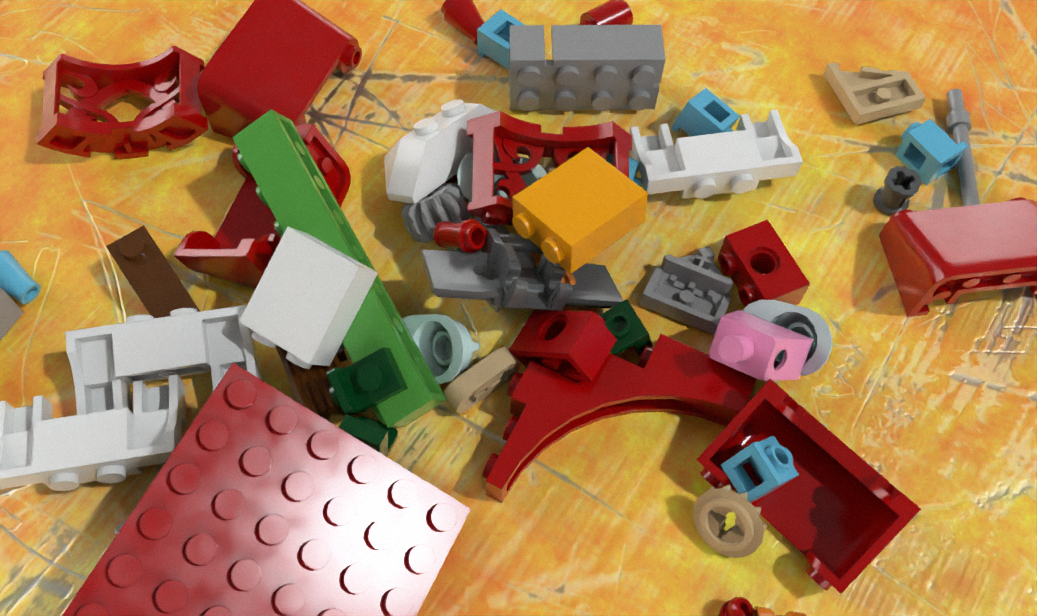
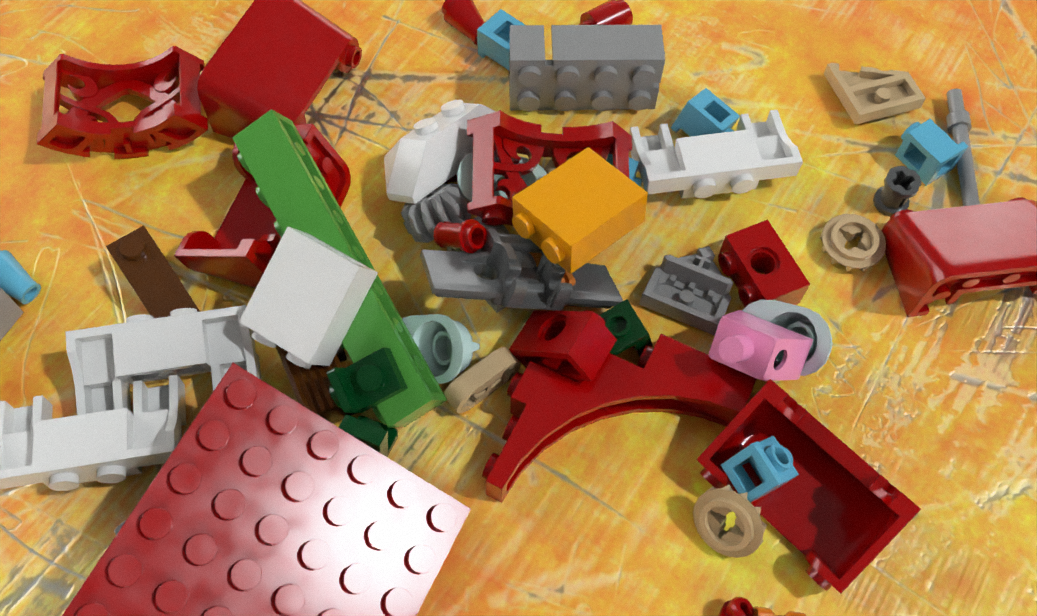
(849, 227): none -> tan gear

